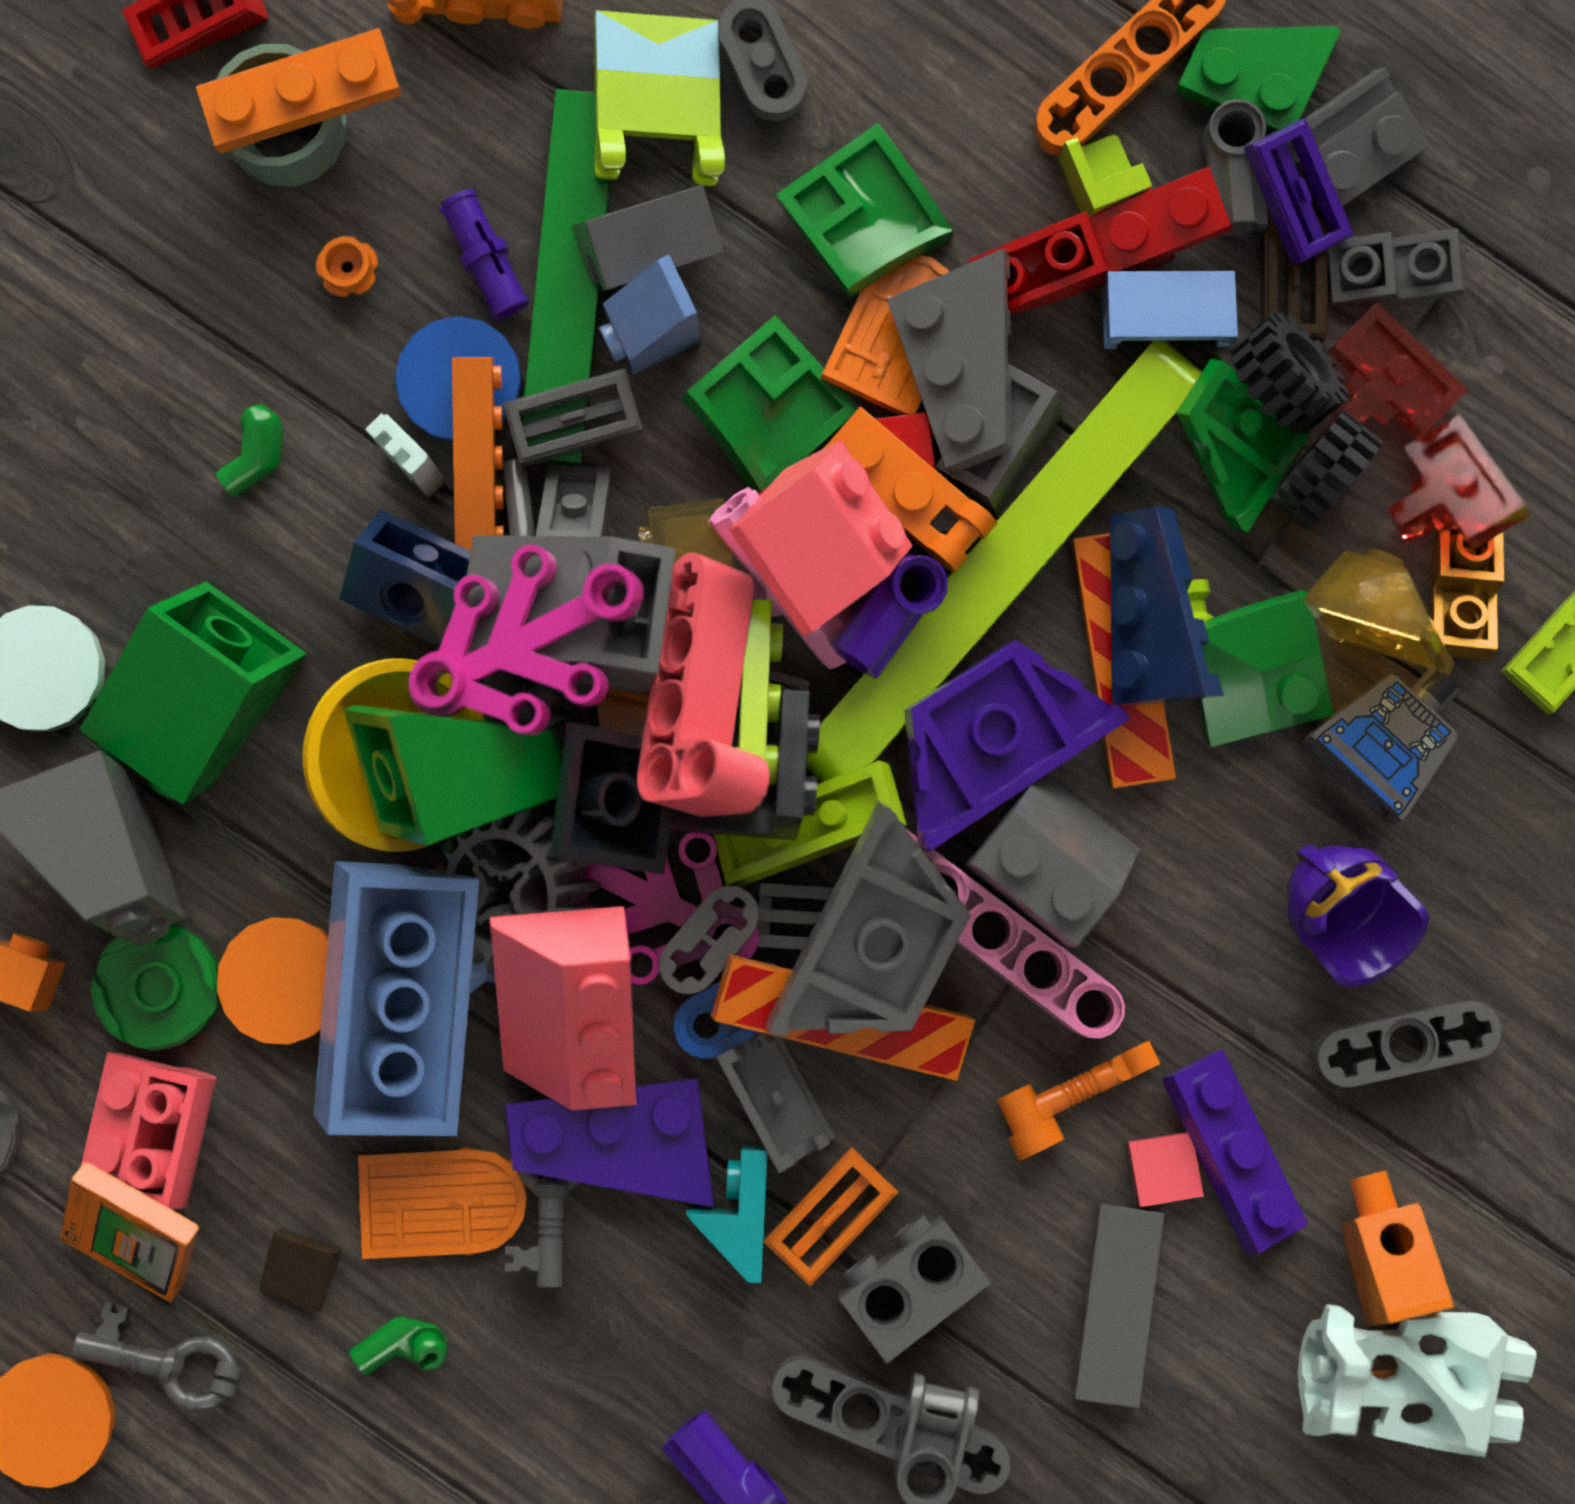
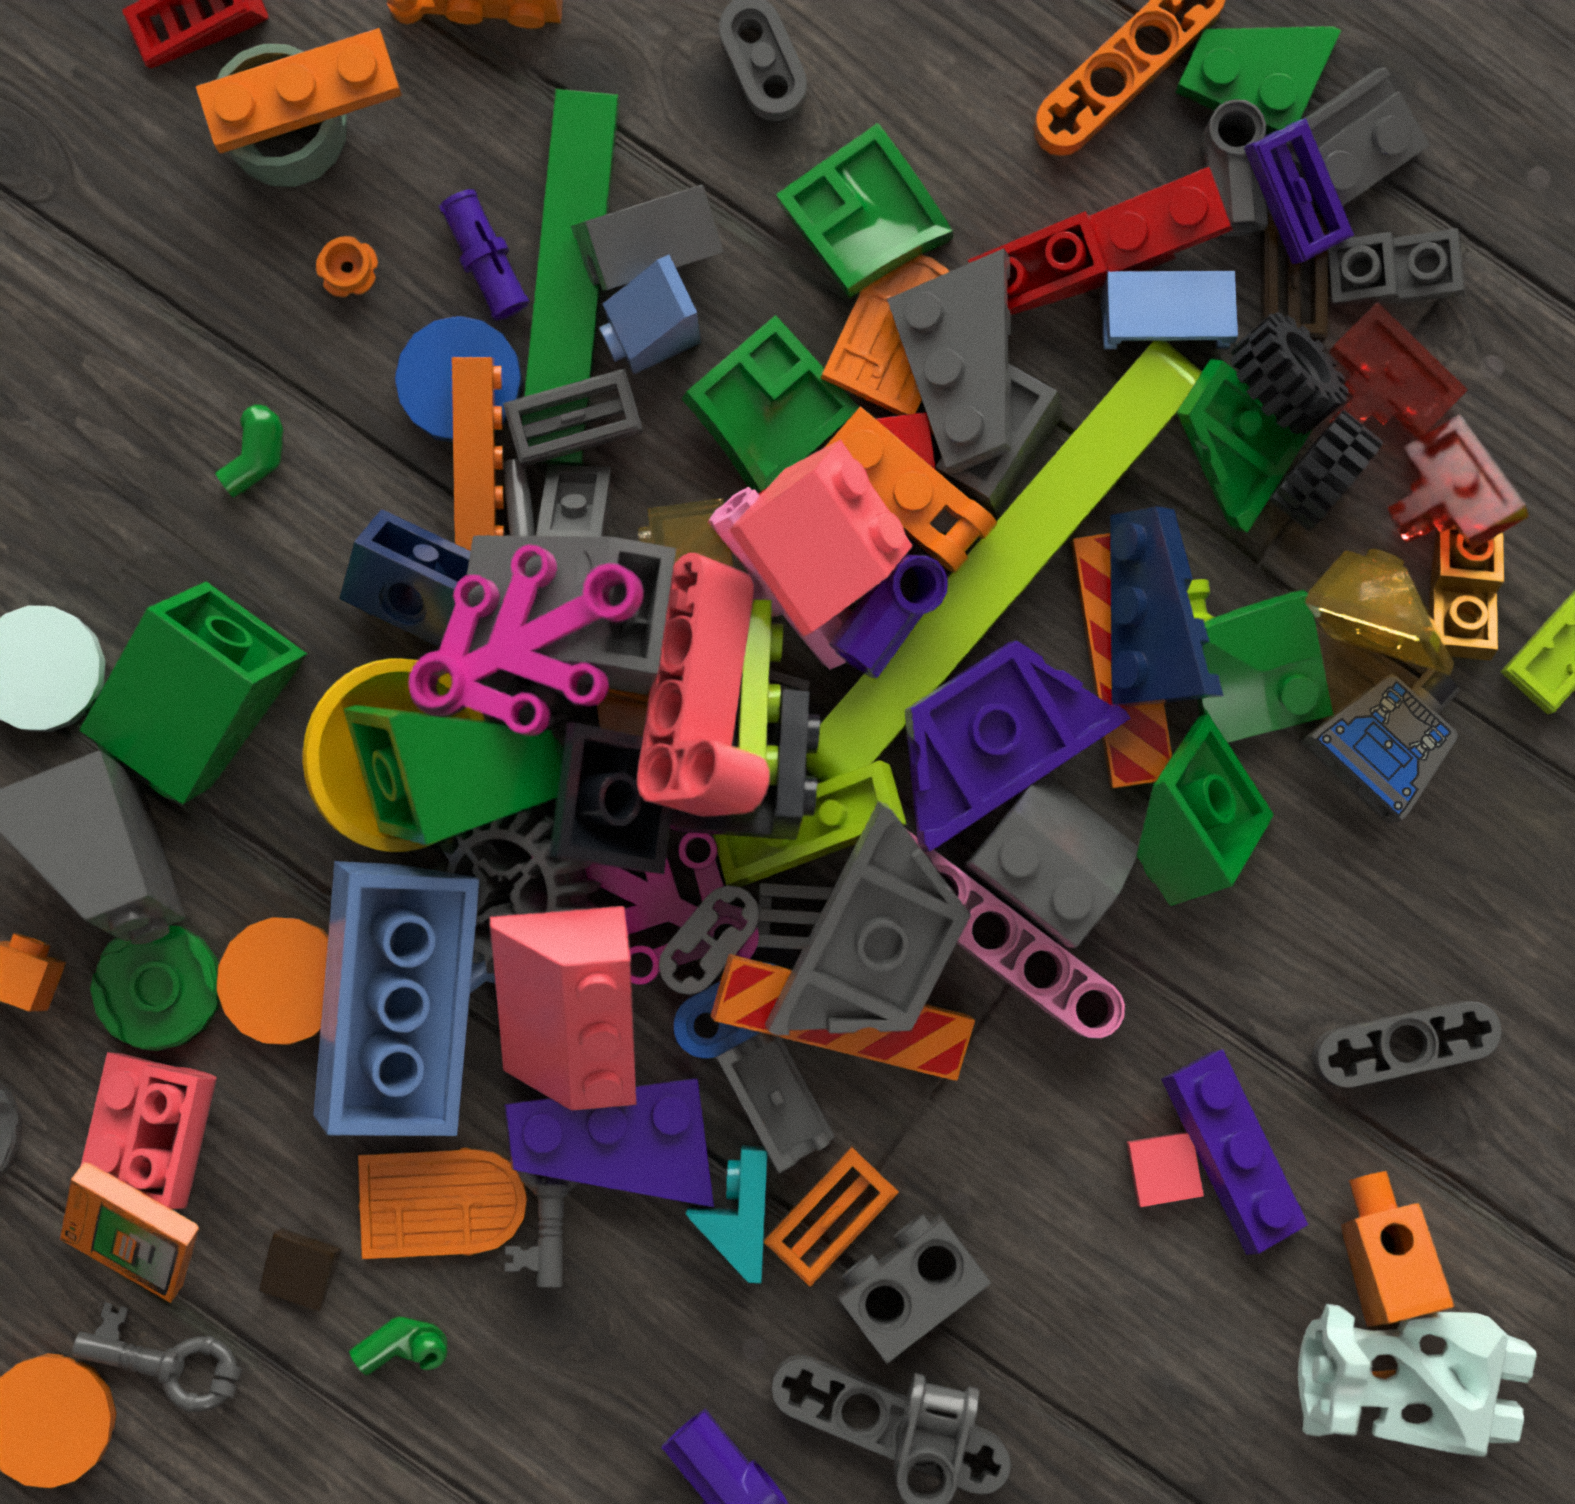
(406, 454): light aqua tile -> none
(657, 82): lime flag -> none
(1032, 1115): orange brick -> none
(1101, 174): lime panel -> none
(1118, 1305): dark grey tile -> none
(1201, 818): none -> green slope
(1353, 913): dark purple helmet -> none

